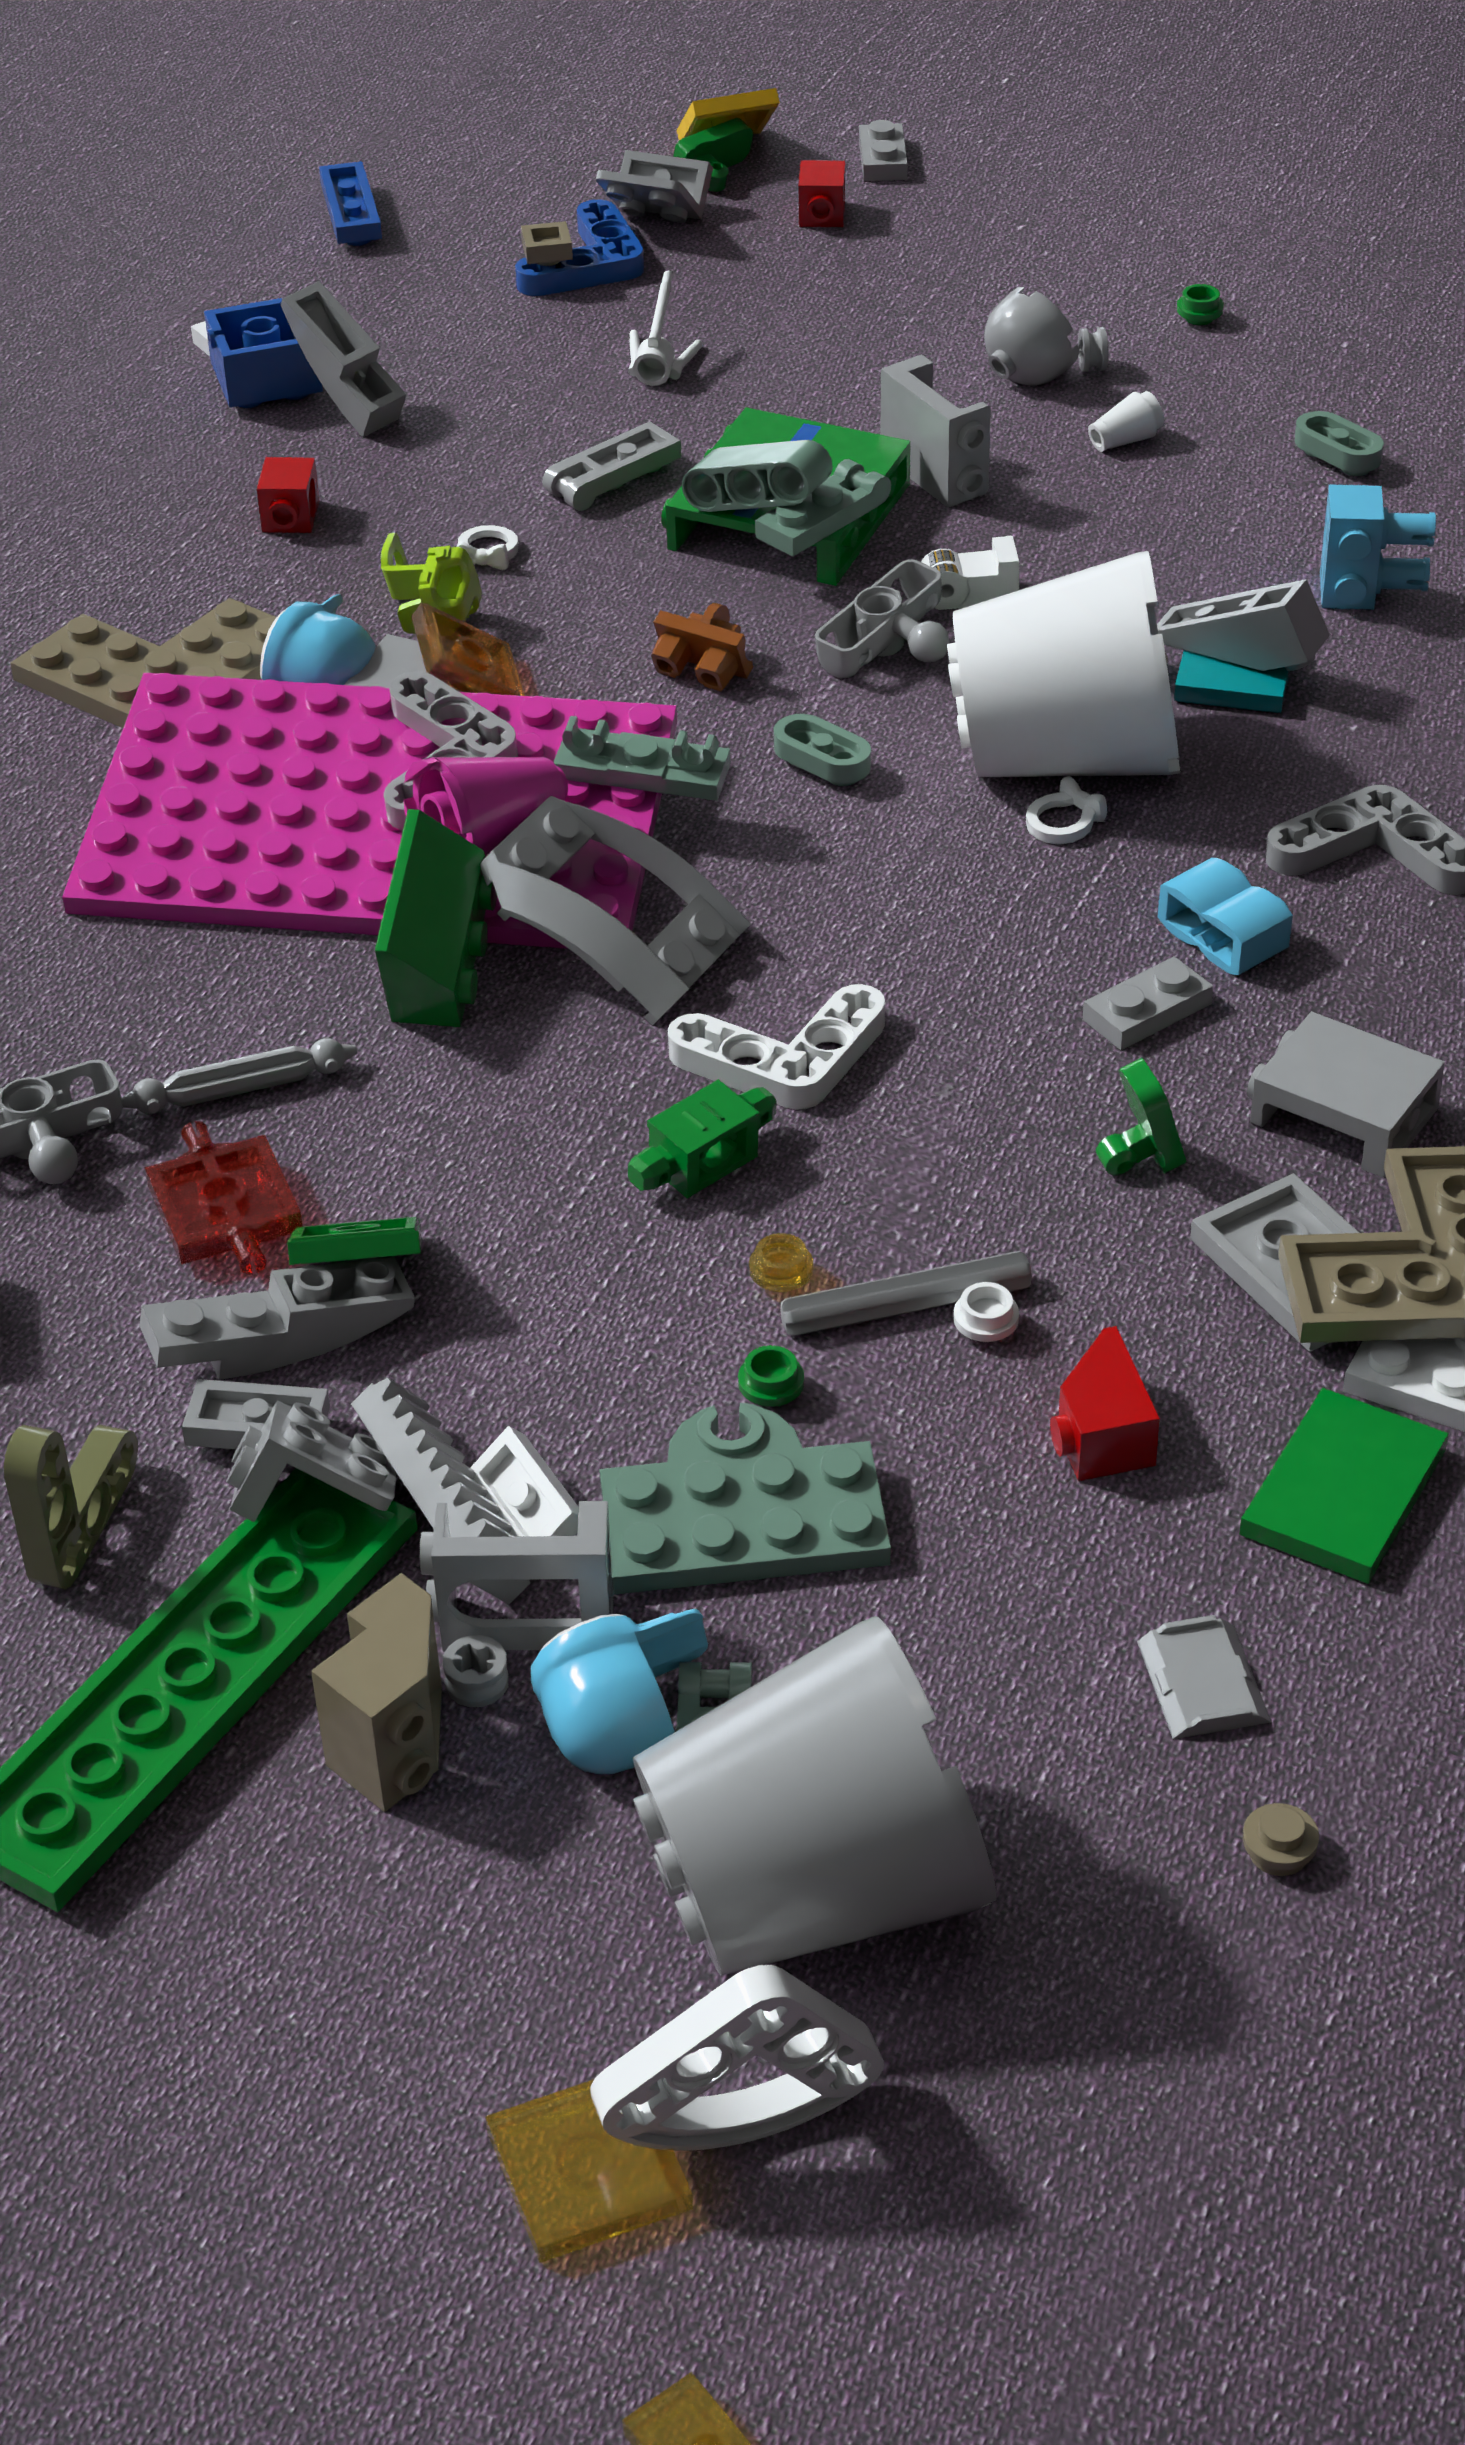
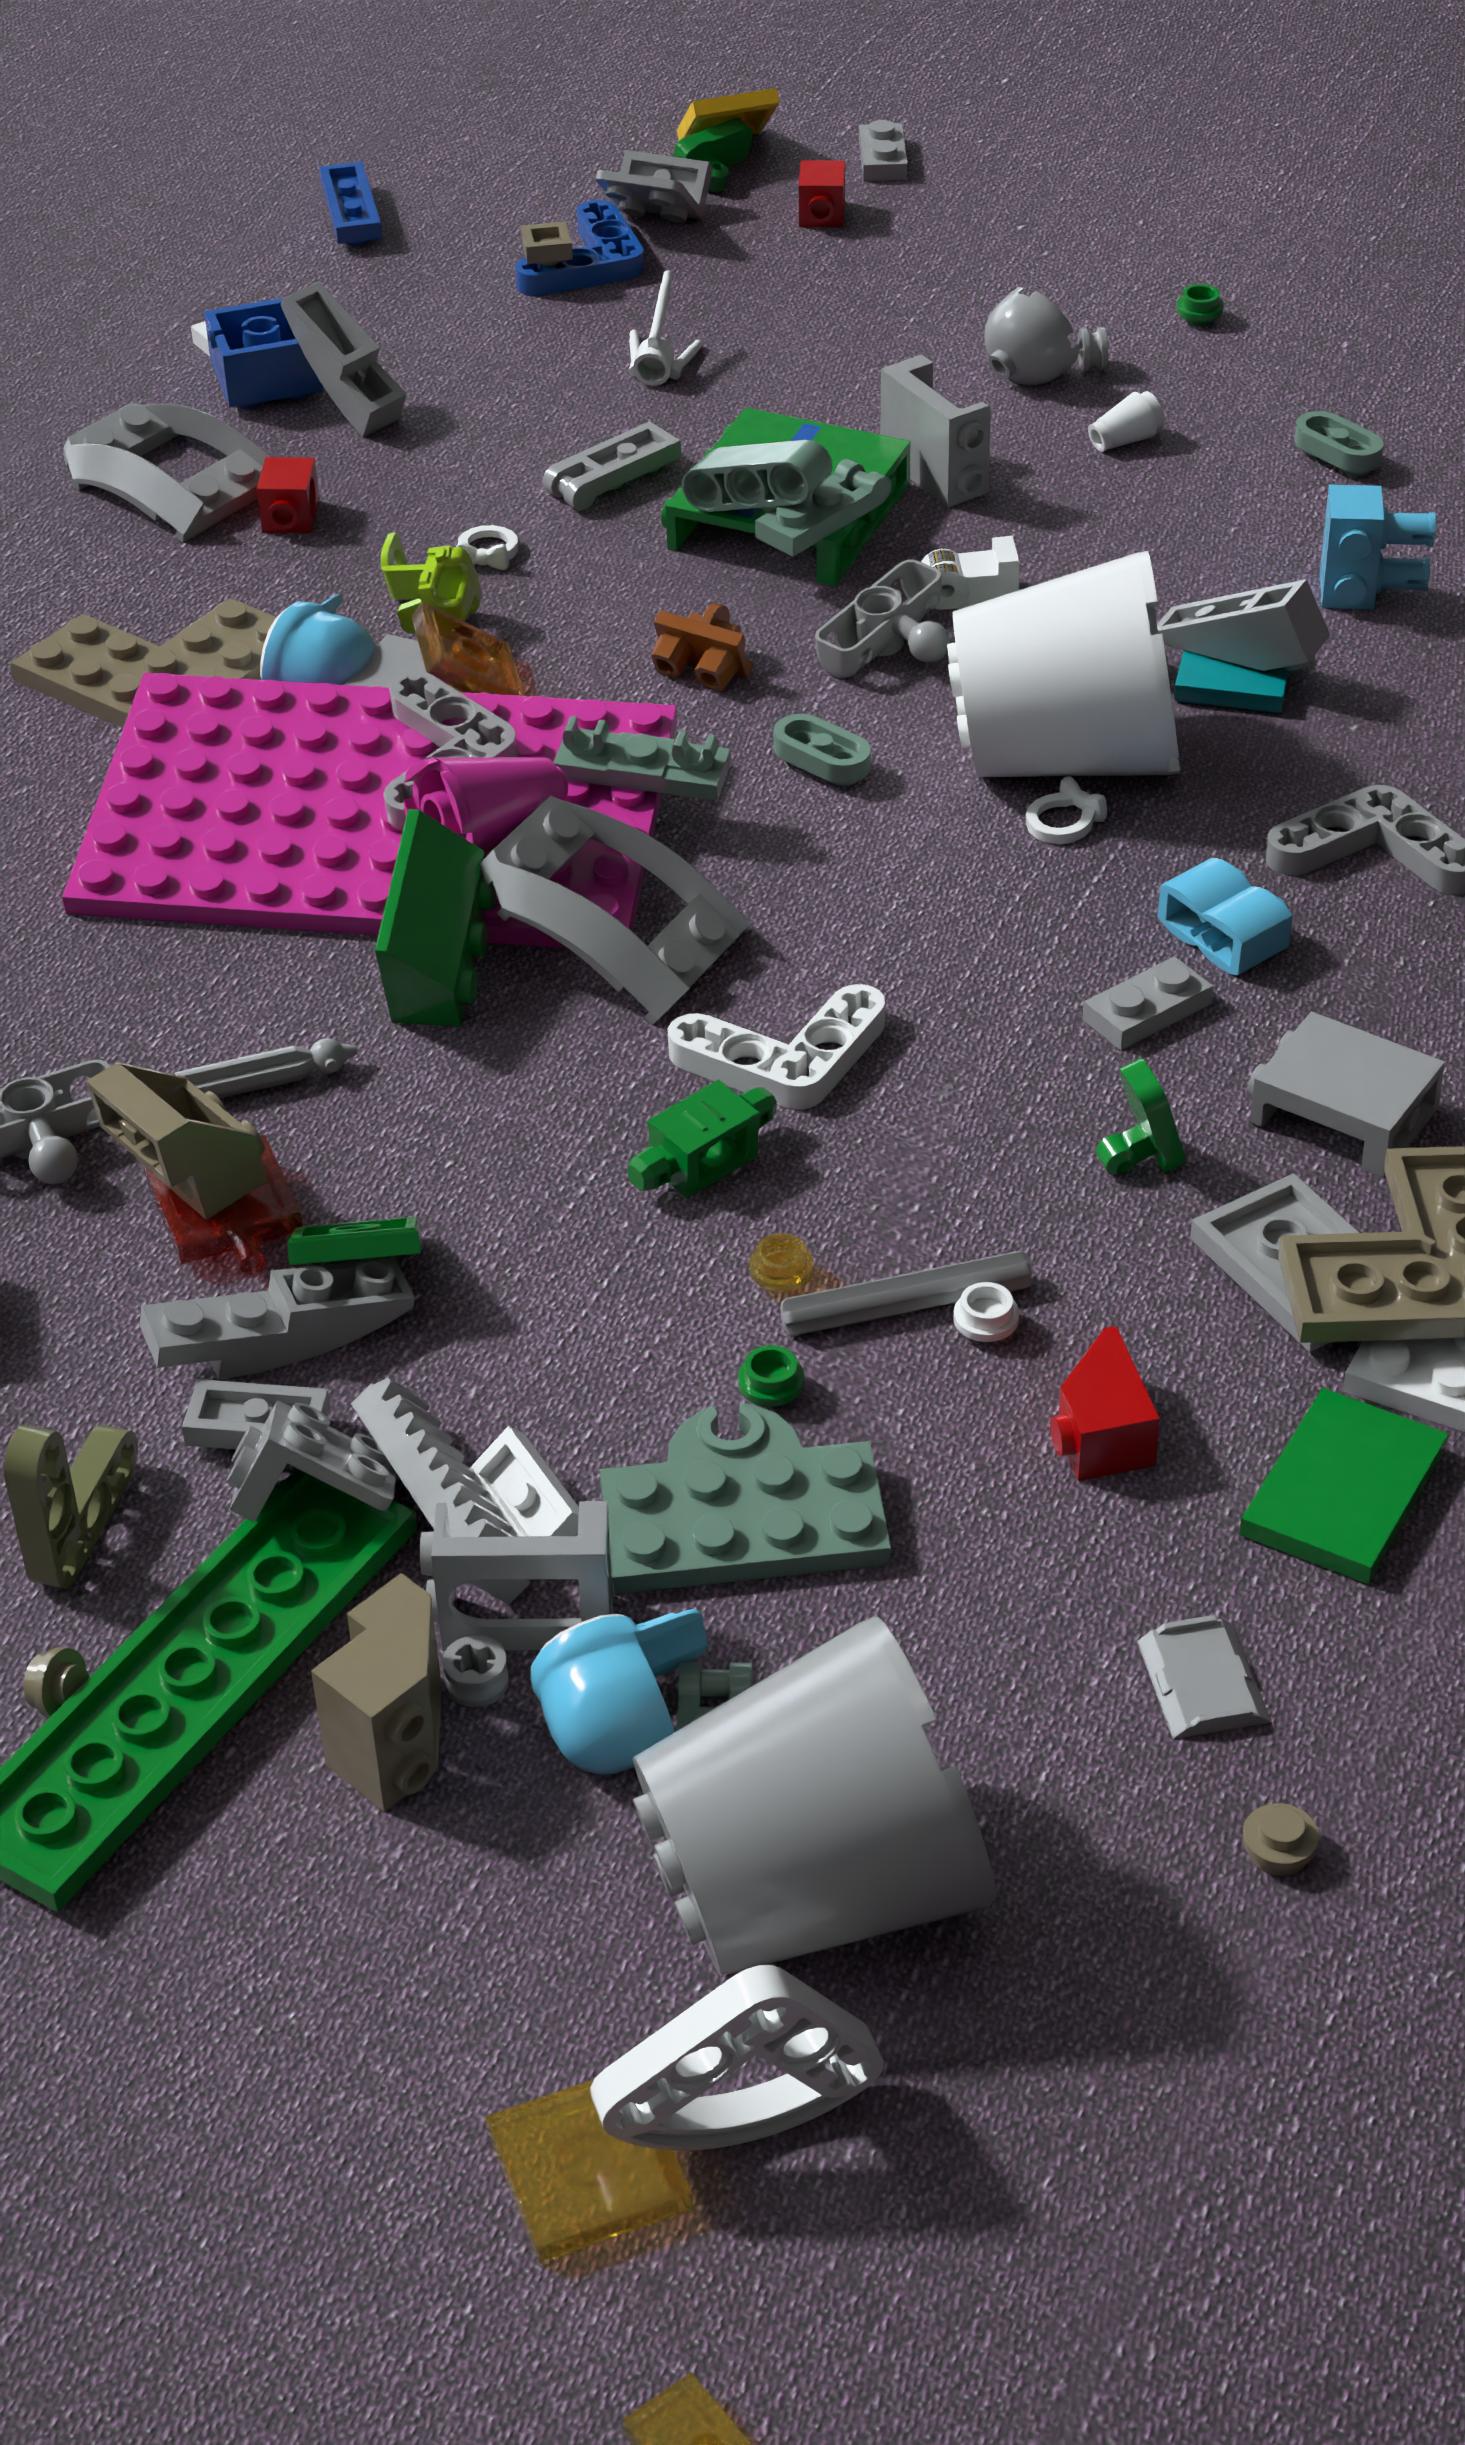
(53, 1679): none -> dark tan plate
(110, 458): none -> light grey wedge
(180, 1135): none -> dark tan piece

